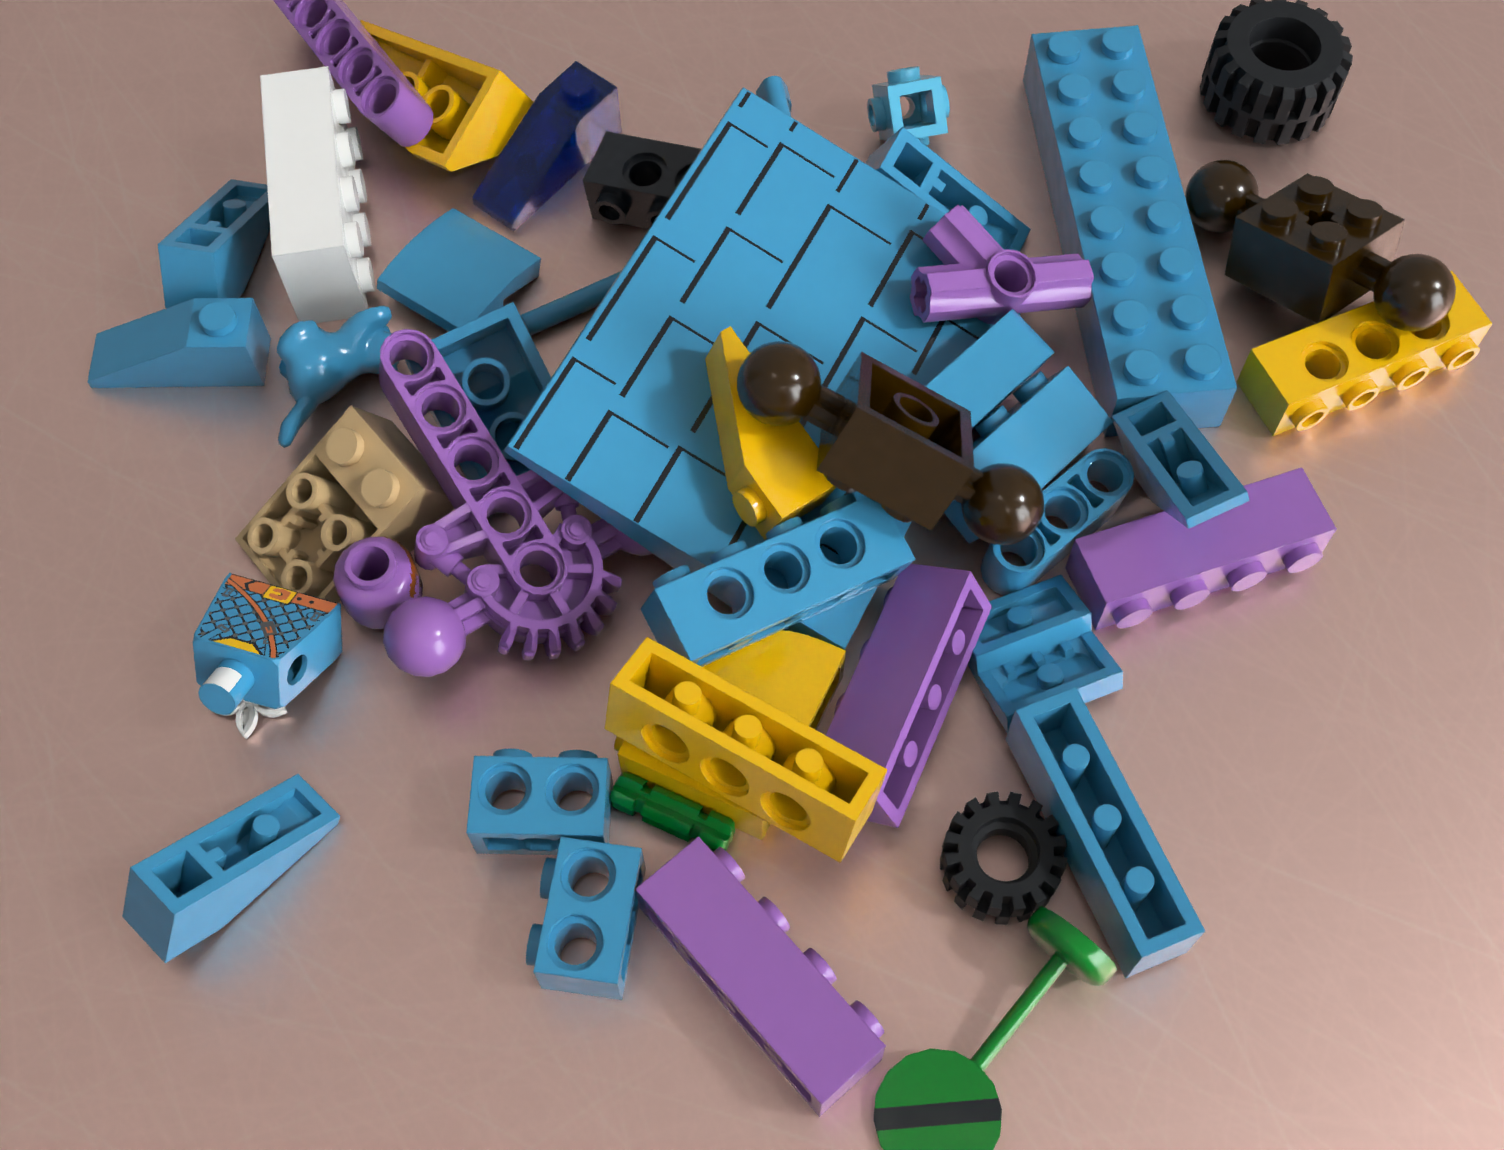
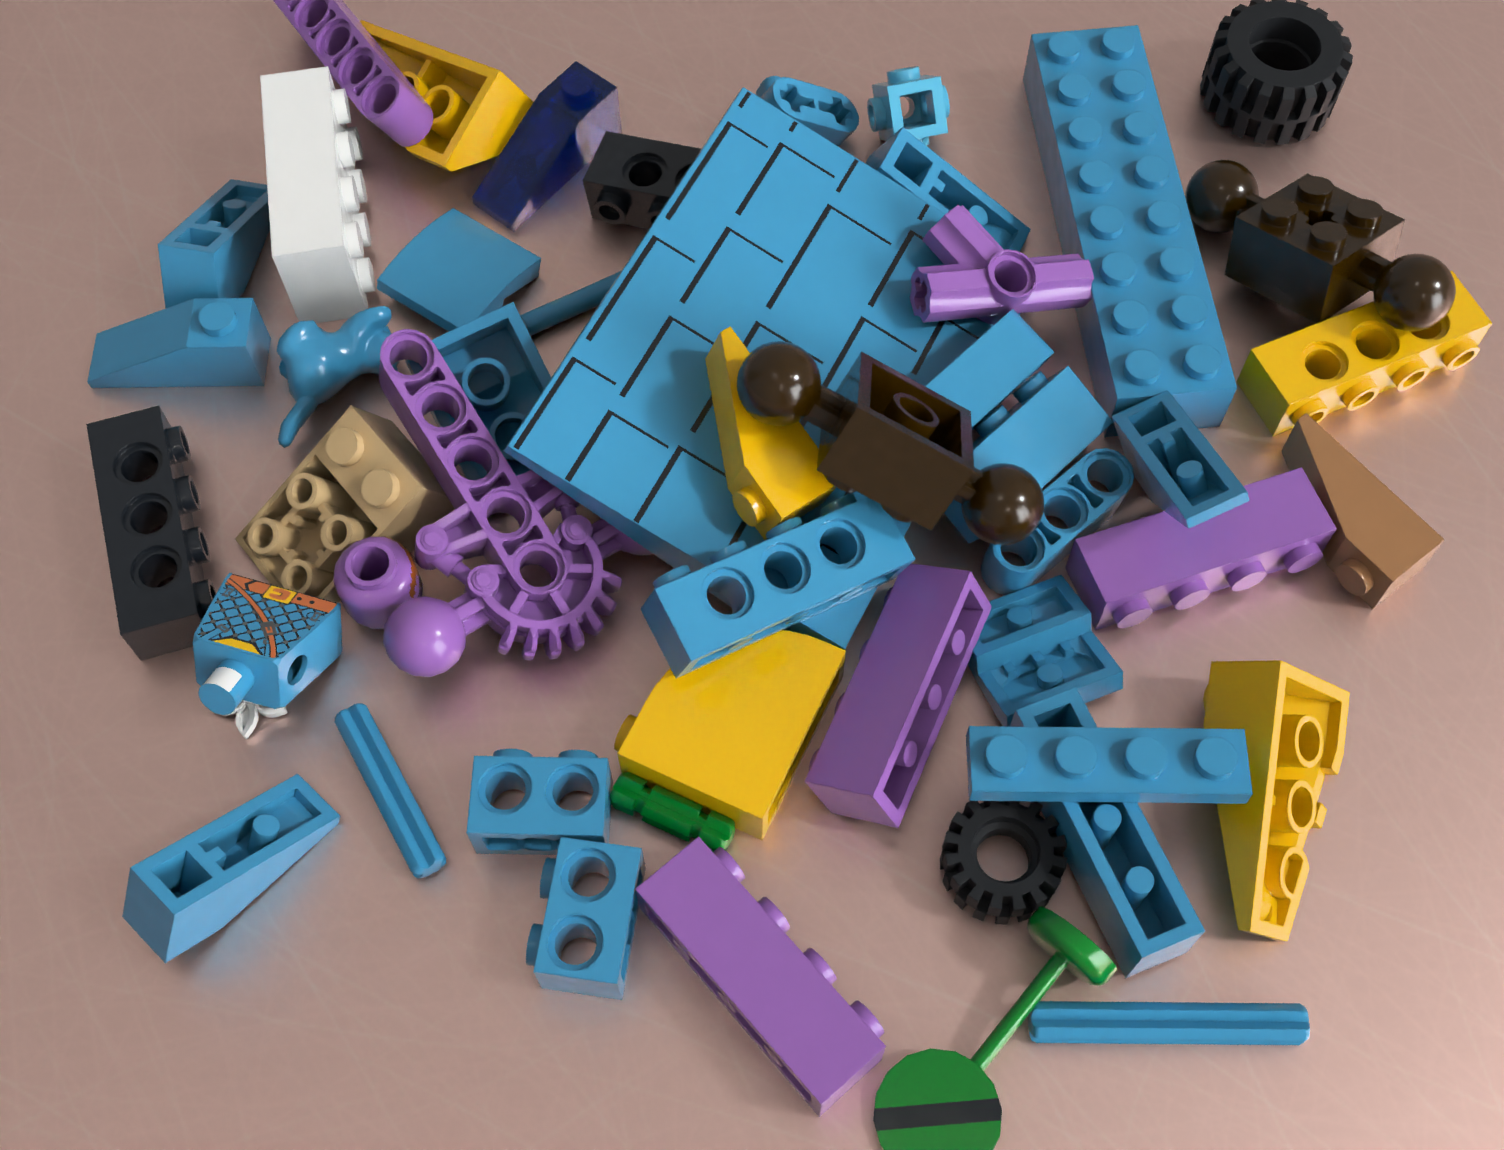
(123, 455): none -> black brick
(390, 791): none -> dark azure axle
(743, 748): yellow brick -> none
(815, 107): none -> dark azure beam
(1108, 765): none -> dark azure plate
(1169, 1023): none -> dark azure axle
(1292, 742): none -> yellow wedge
(1377, 535): none -> medium nougat slope

